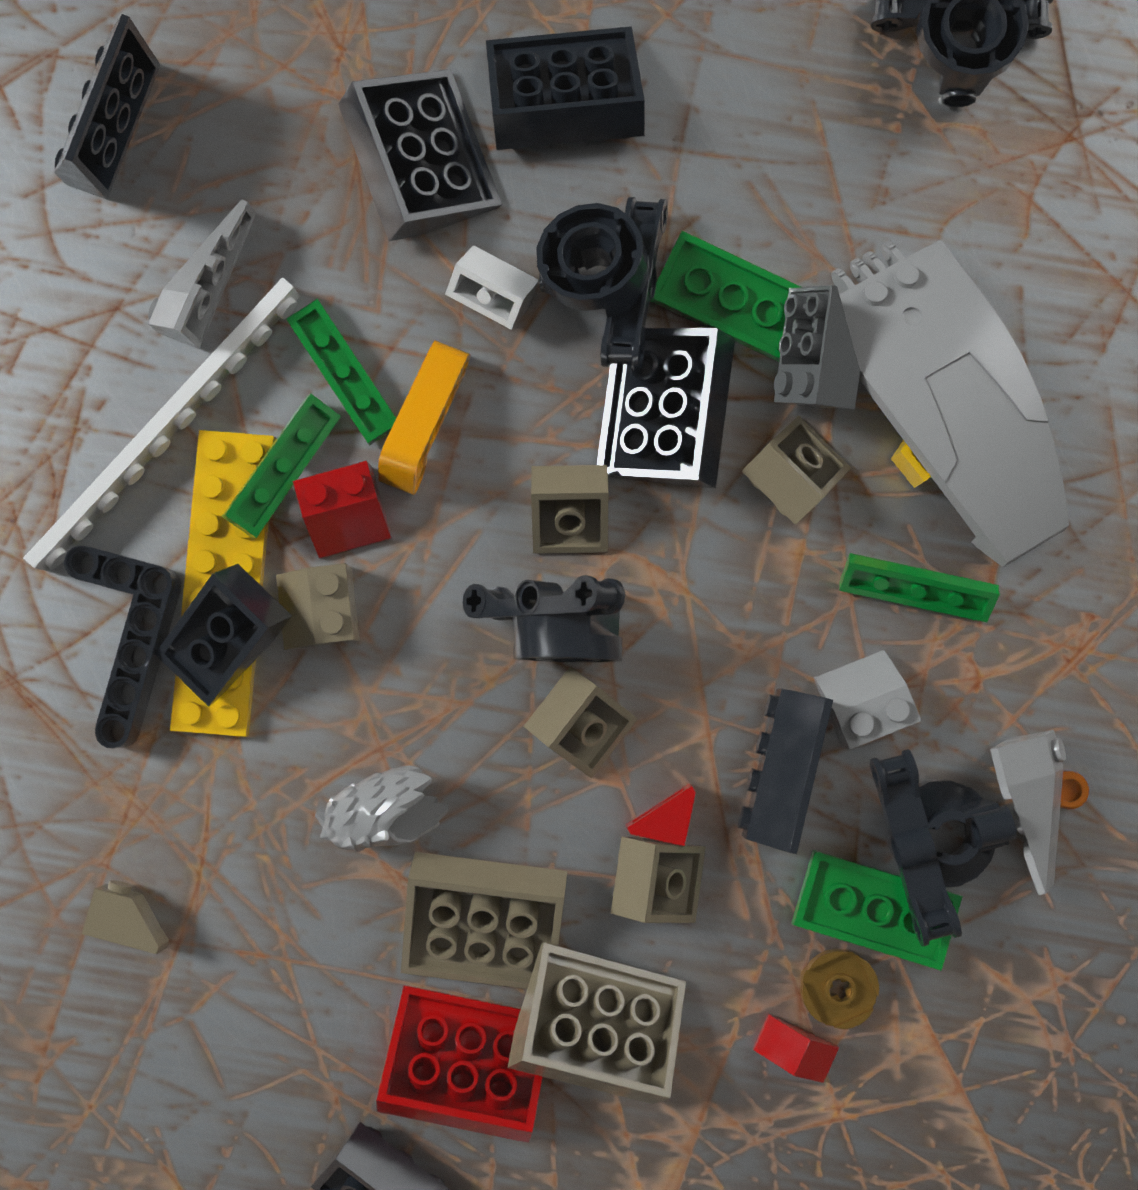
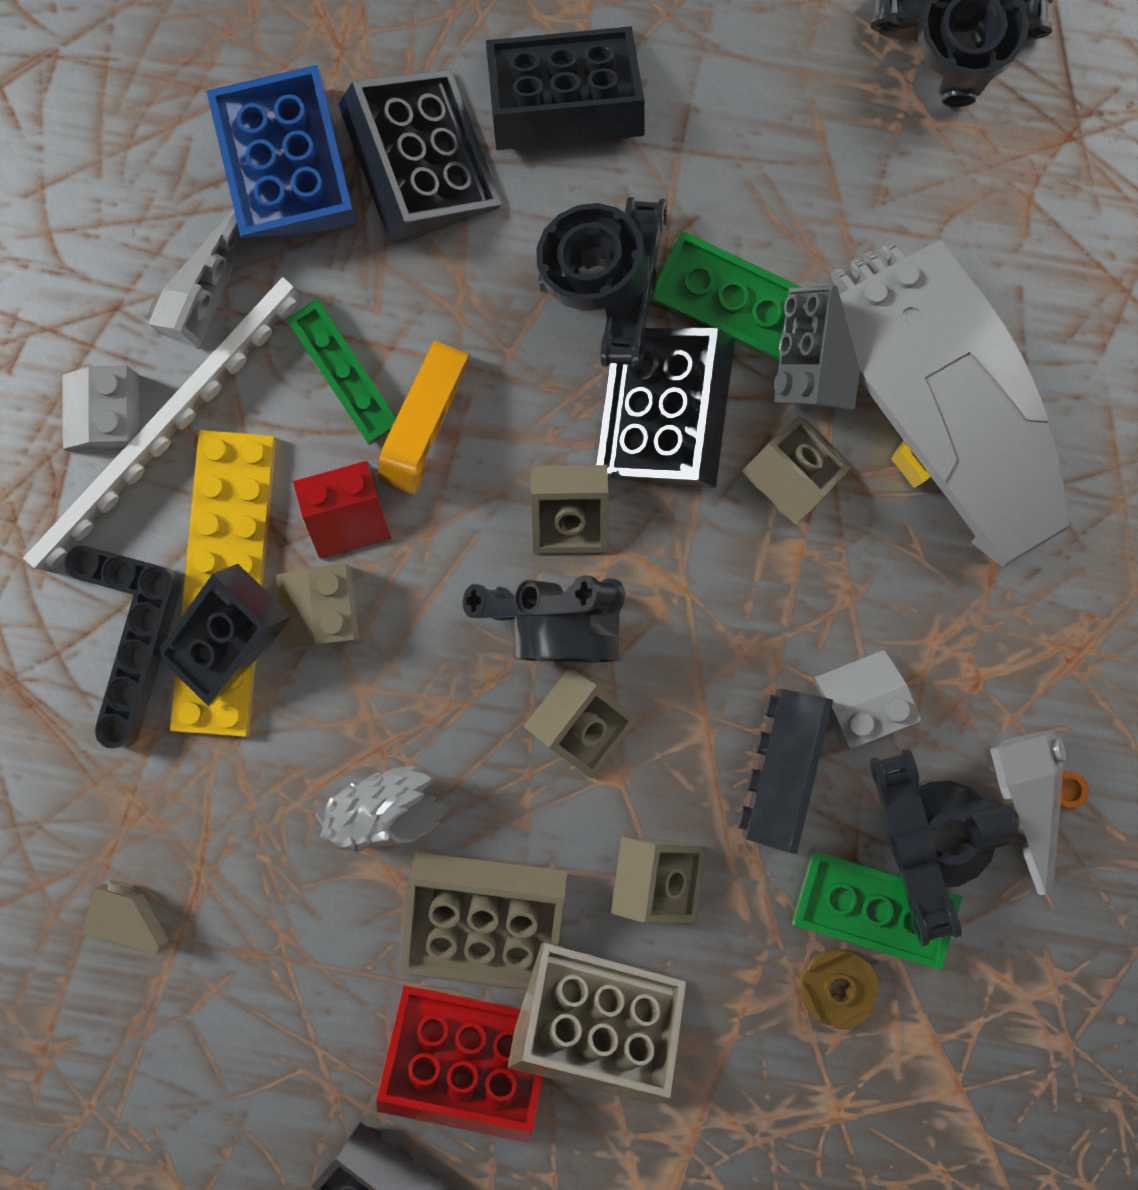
(100, 407): none -> light grey slope
(108, 111): black slope -> none
(281, 466): green plate -> none
(282, 155): none -> blue slope
(491, 287): white brick -> none
(666, 820): red slope -> none
(795, 1049): red slope -> none
(919, 587): green plate -> none

